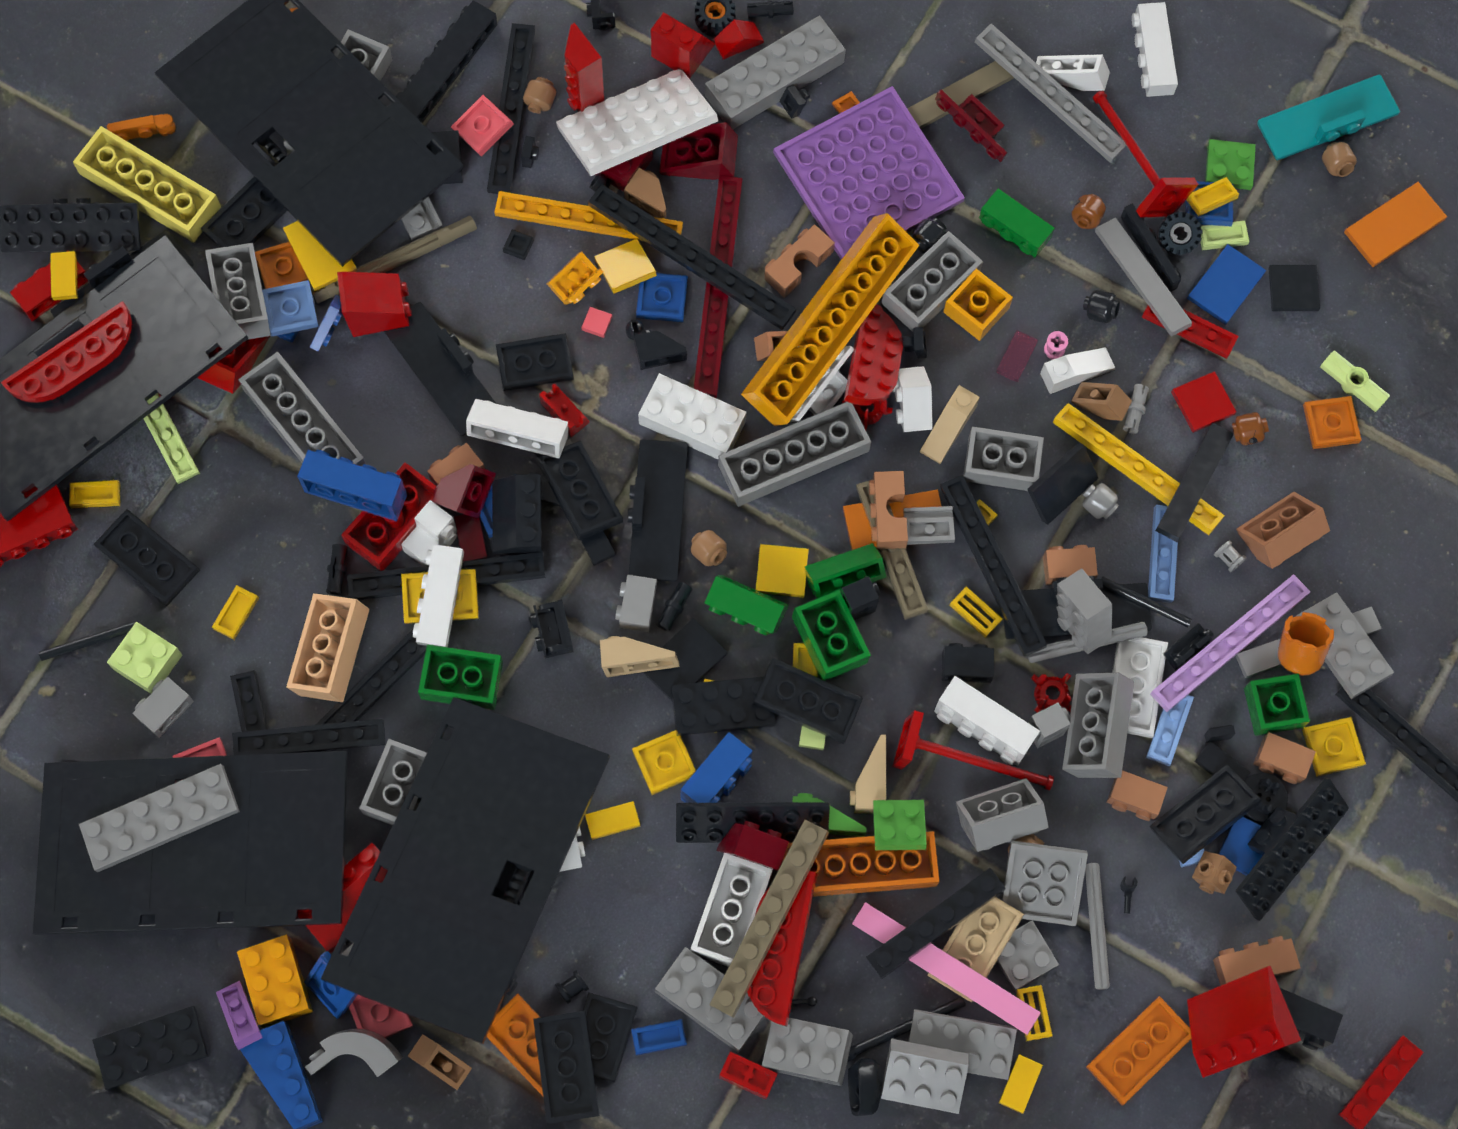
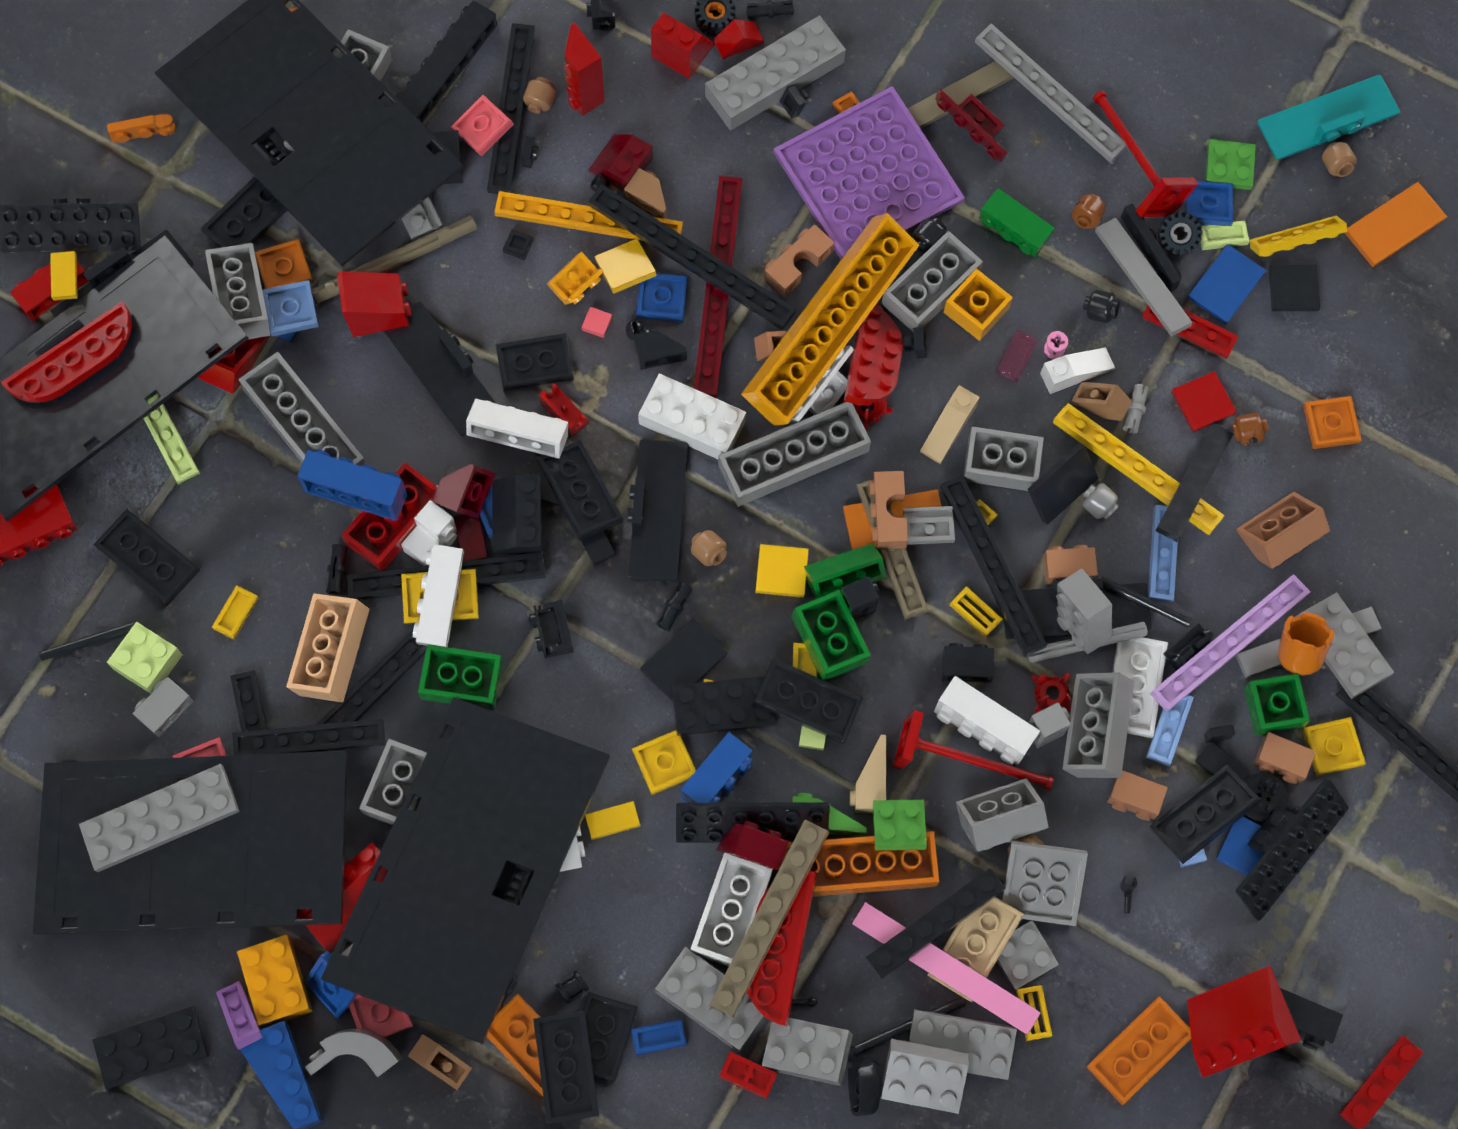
(94, 494): yellow tile -> none
(147, 181): light yellow brick -> none
(315, 260): yellow tile -> none
(325, 329): plate -> none
(458, 458): nougat brick -> none
(631, 656): tan slope -> none
(636, 121): white plate -> none
(637, 603): light grey brick -> none
(702, 153): dark red slope -> none
(746, 605): green brick -> none
(915, 399): white brick -> none
(1020, 1084): yellow tile -> none
(1077, 71): white slope -> none
(1097, 926): light grey axle -> none
(1155, 49): white brick -> none
(1212, 196): yellow tile -> none
(1214, 873): medium nougat brick -> none
(1230, 556): light grey bush -> none
(1277, 953): nougat brick -> none
(1299, 235): none -> yellow plate
(1366, 390): yellowish green piece -> none

